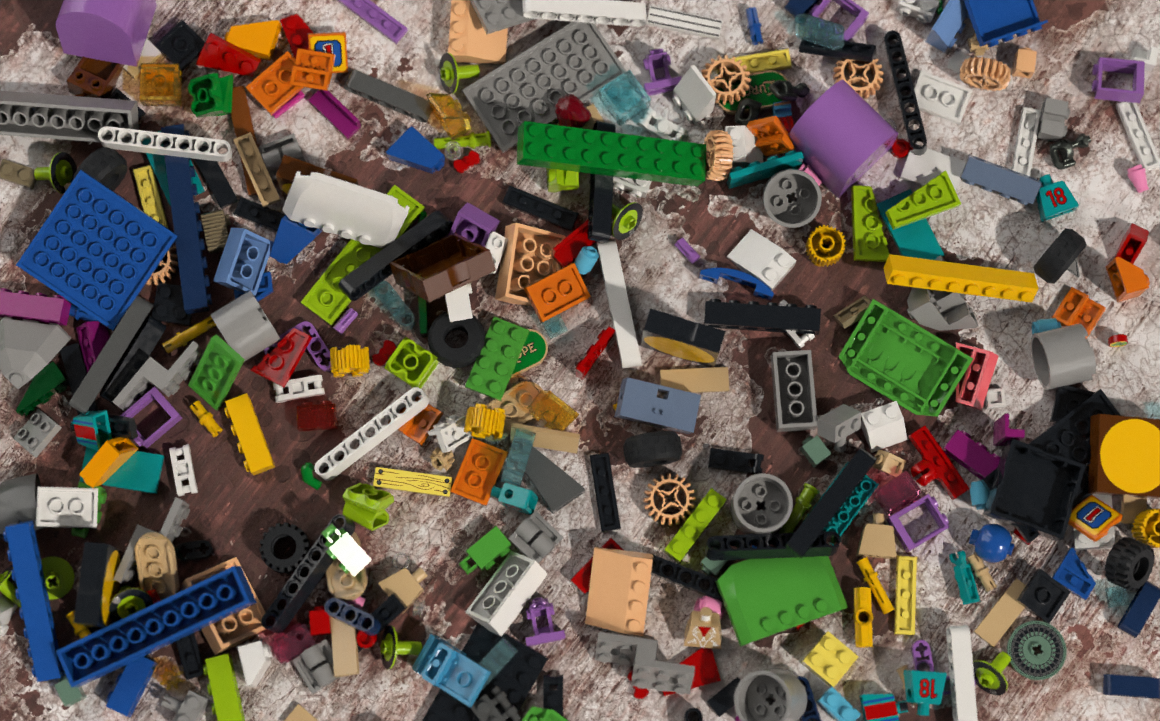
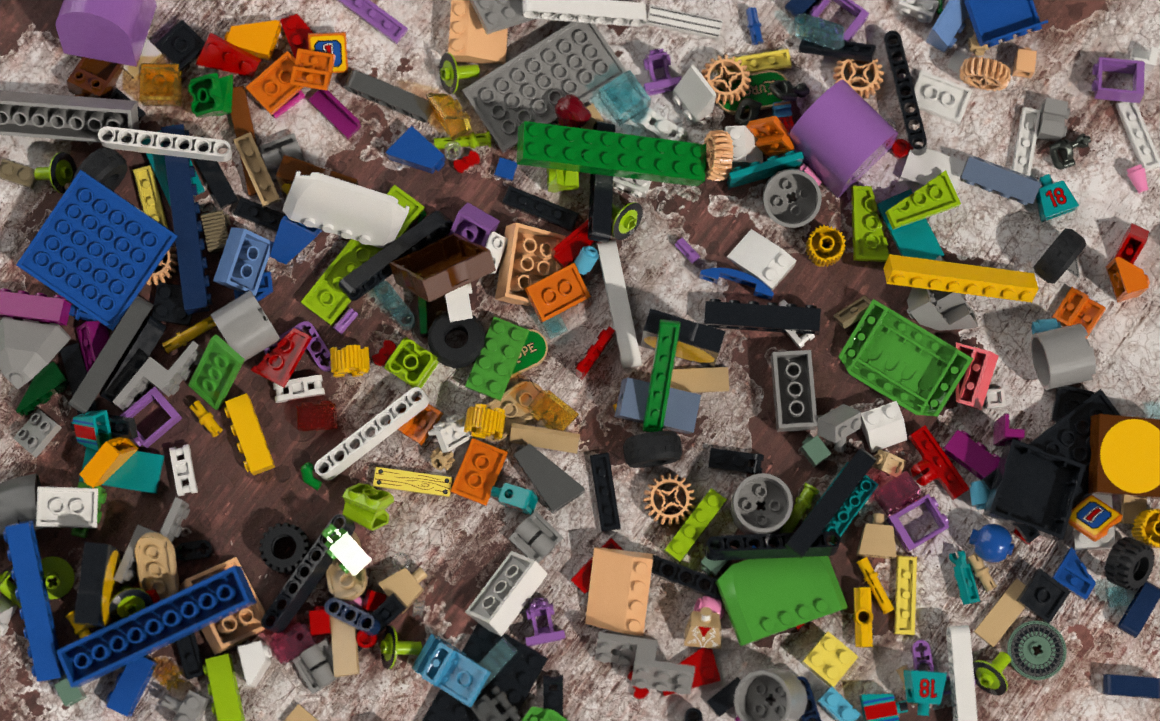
(373, 600): none -> red tile
(486, 551): bright green brick -> none
(506, 169): none -> blue tile
(518, 457): clear light blue beam -> none
(661, 375): none -> green tile
(1118, 340): red tile -> none

